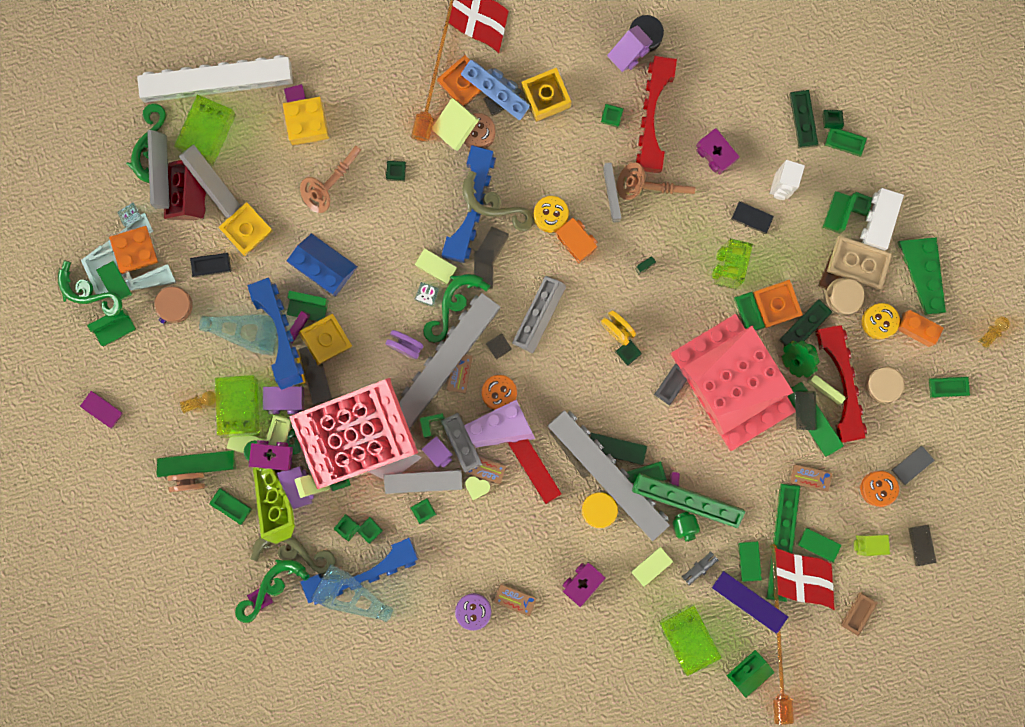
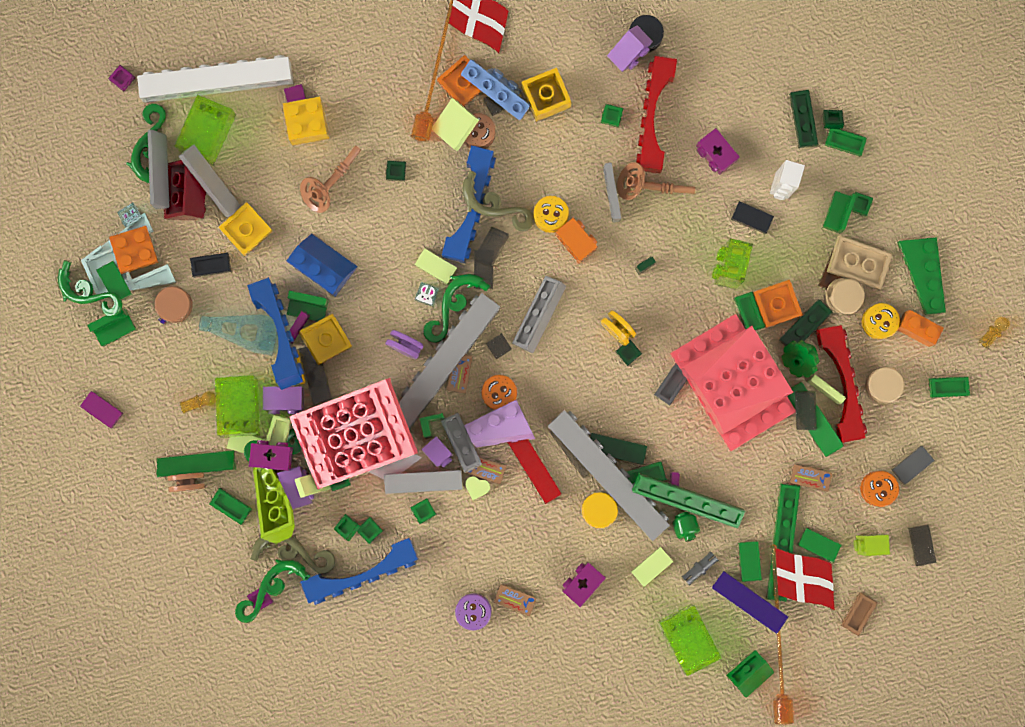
(121, 78): none -> magenta tile
(331, 585): clear light blue plate -> none
(881, 219): white brick -> none

